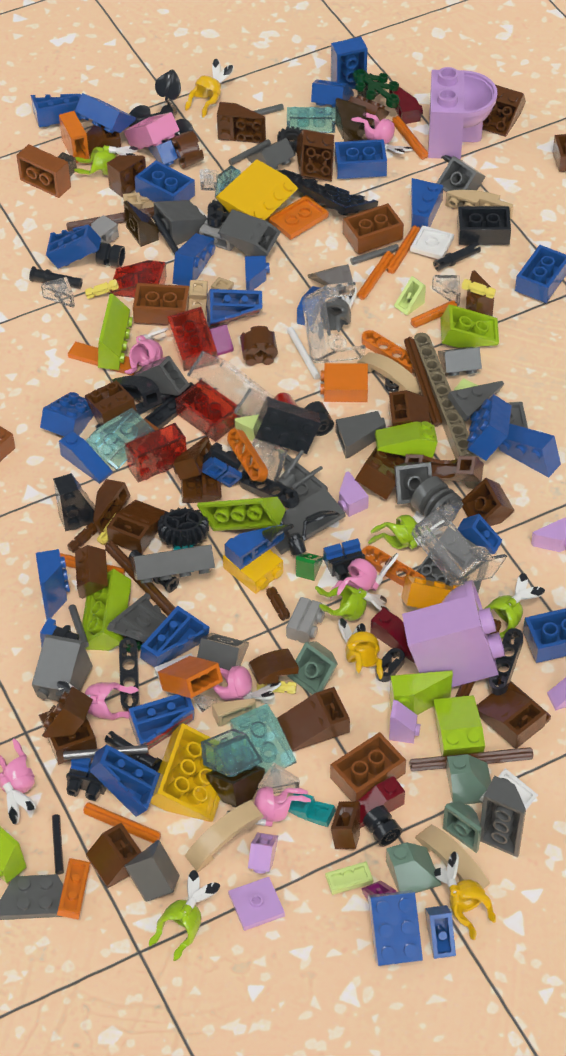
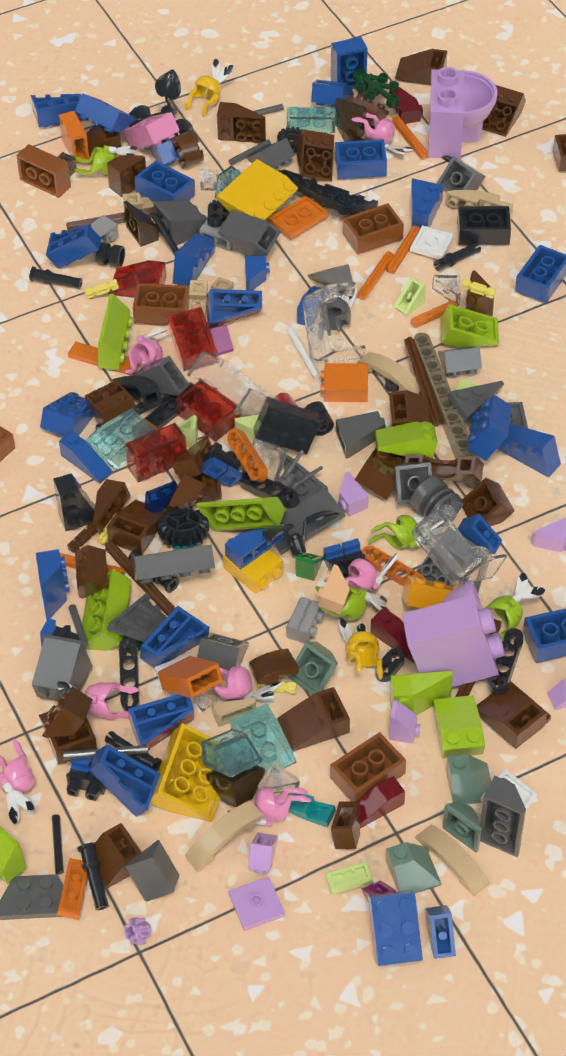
(58, 291): clear slope -> none
(91, 867): none -> black pin
(114, 819): orange axle -> none
(137, 930): none -> lavender gear
(159, 498): none -> clear blue slope
(186, 494): none -> reddish brown slope
(186, 912): lime hair -> none
(190, 430): none -> yellowish green slope
(259, 346): reddish brown brick -> none
(278, 603): reddish brown axle -> none
(335, 591): none -> light nougat slope
(370, 337): orange beam -> none
(373, 254): dark grey bar -> none
(381, 824): black wheel -> none
(419, 65): none -> reddish brown slope
(464, 894): yellow hair -> none
(489, 757): reddish brown axle -> none

